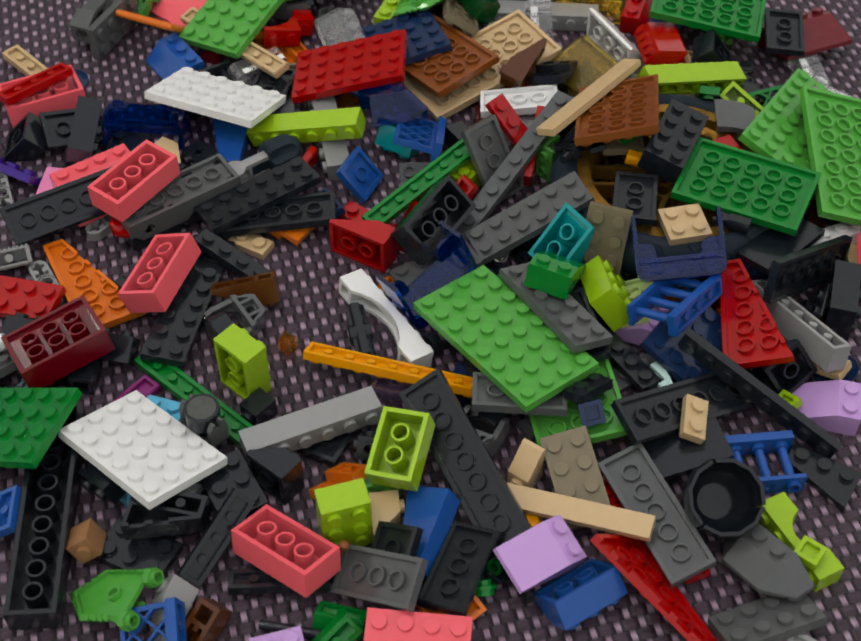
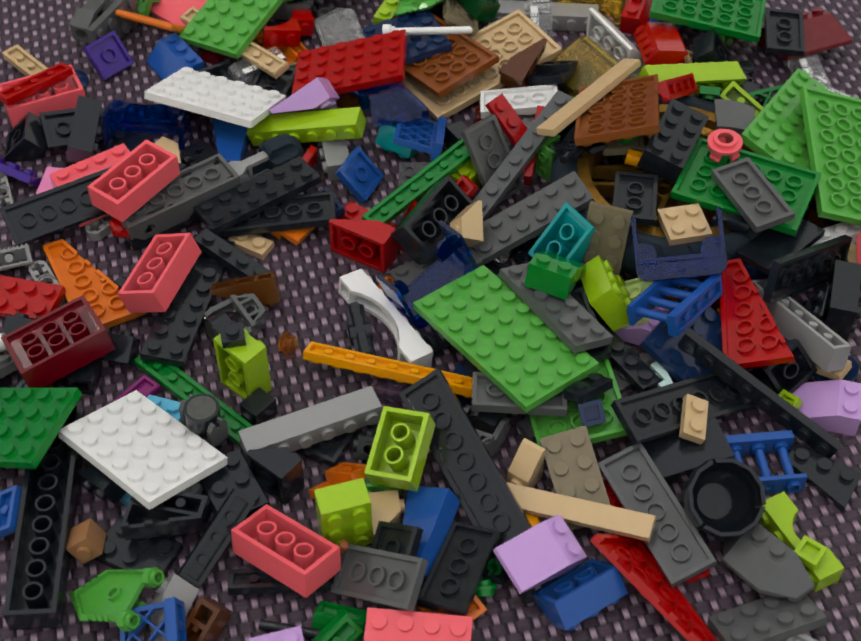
(108, 55): none -> dark purple tile
(232, 335): none -> black plate
(313, 96): none -> lavender slope
(387, 28): none -> white piece
(470, 224): none -> tan slope
(677, 87): none -> red plate
(731, 147): none -> coral piece
(752, 194): none -> dark grey plate

